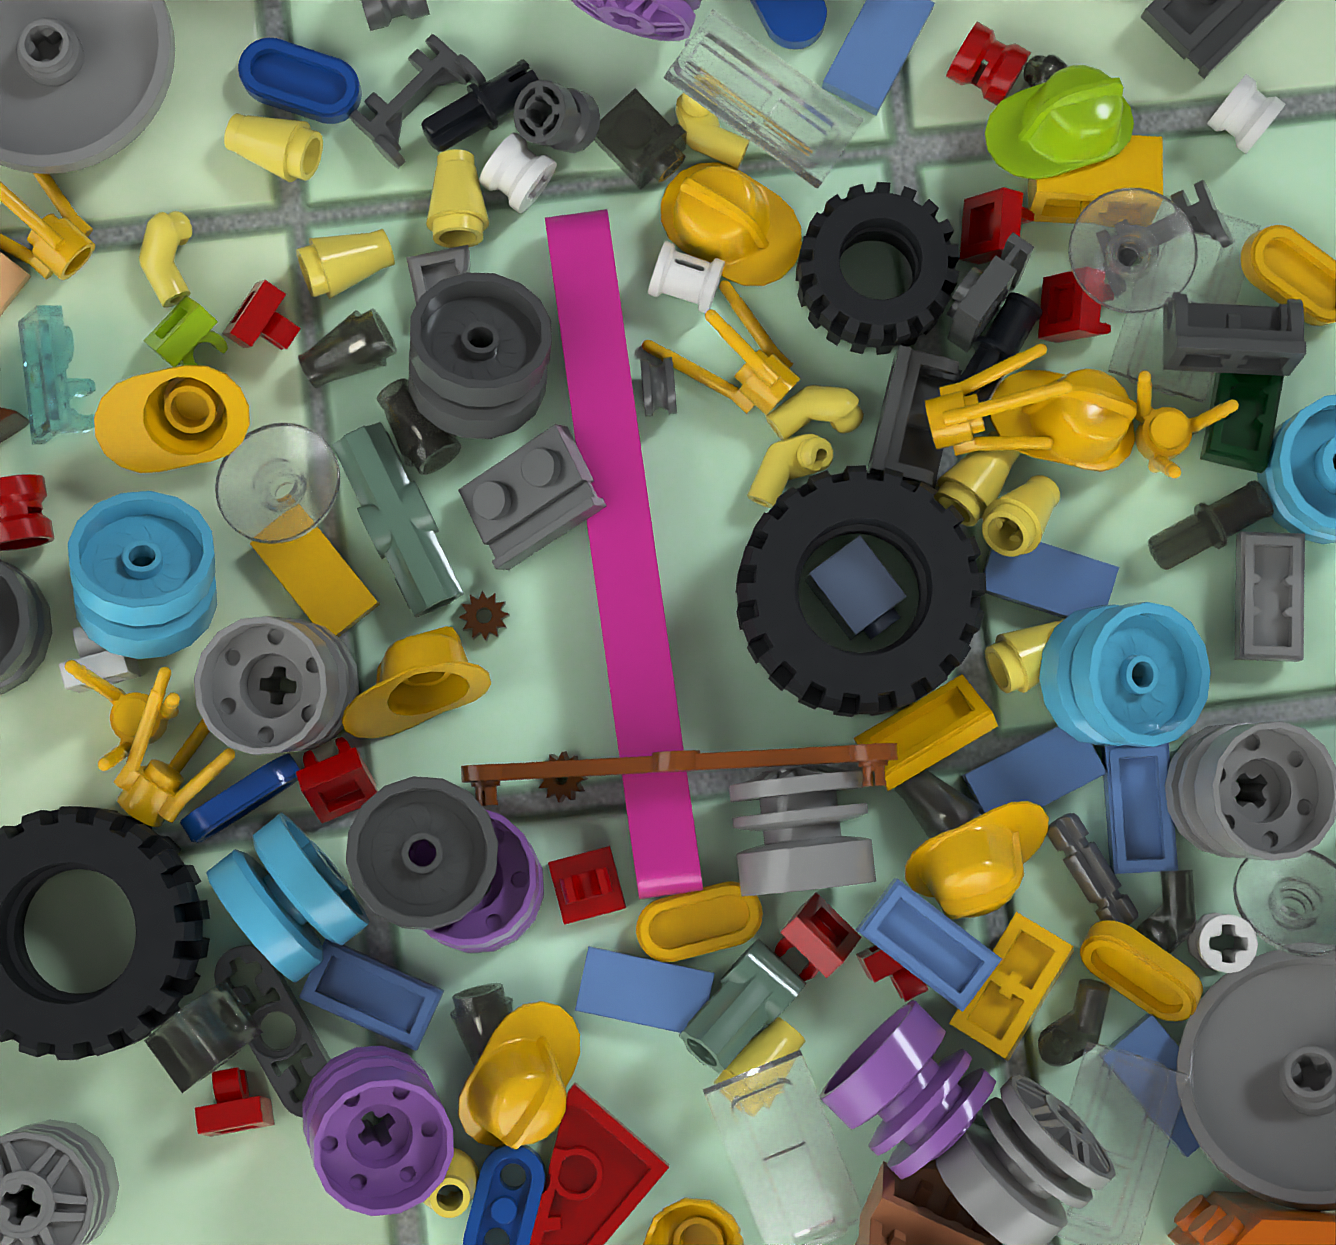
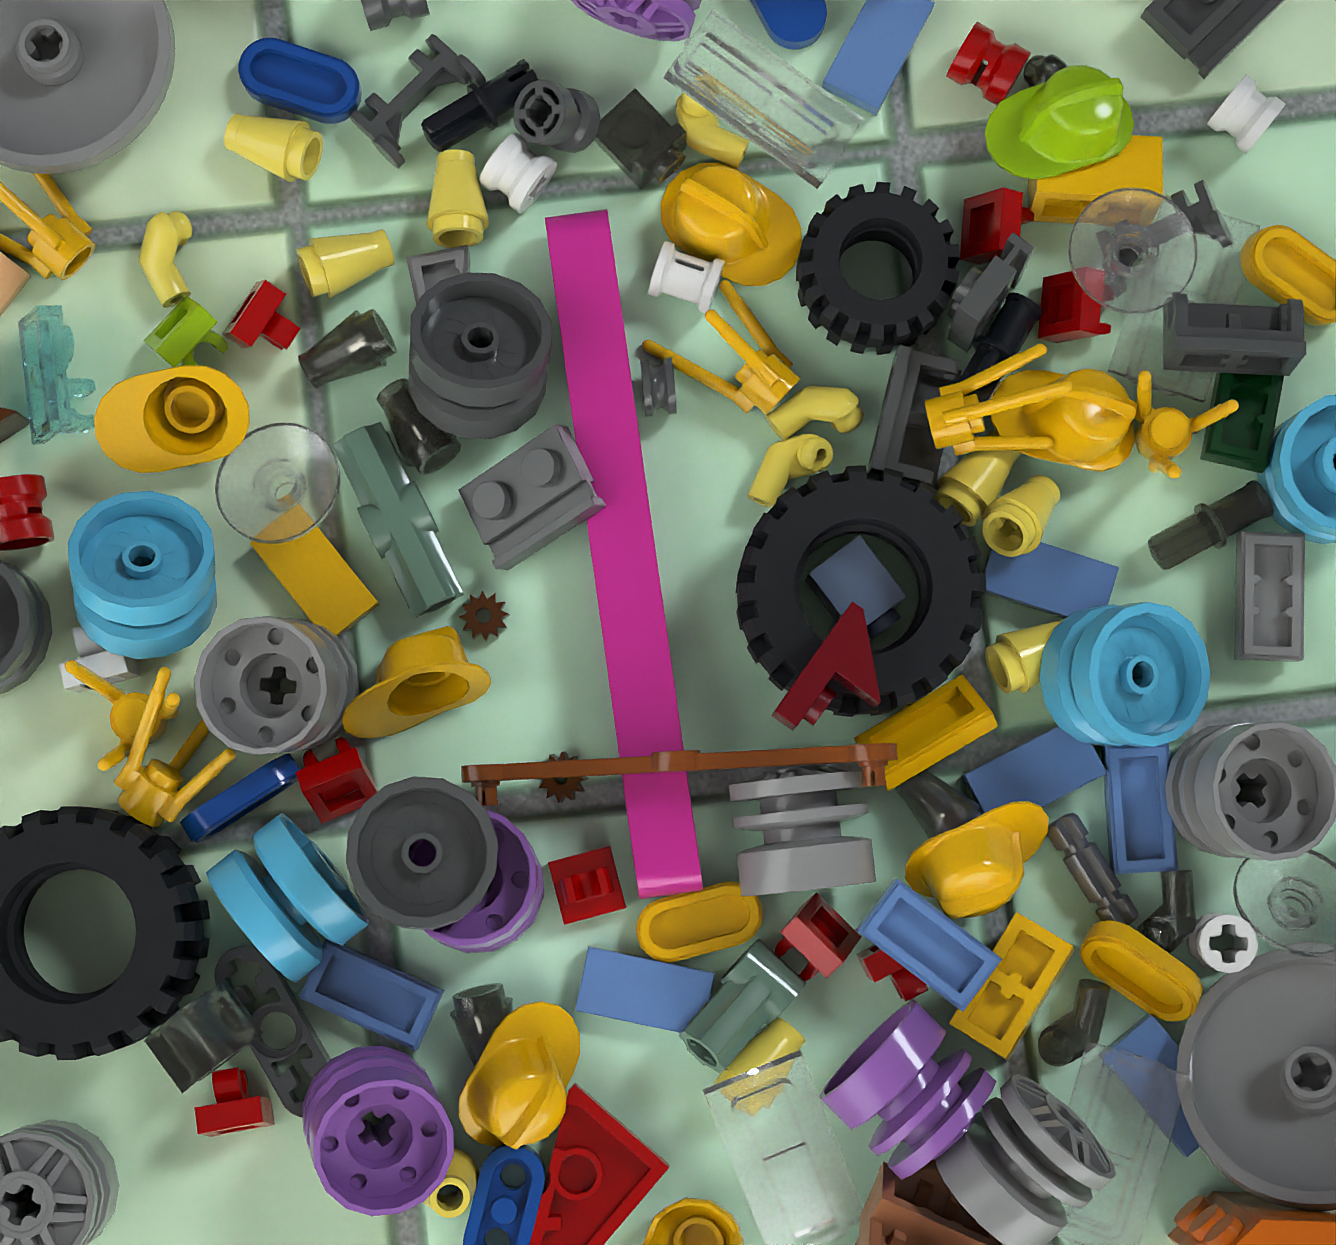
(841, 656): none -> dark red slope

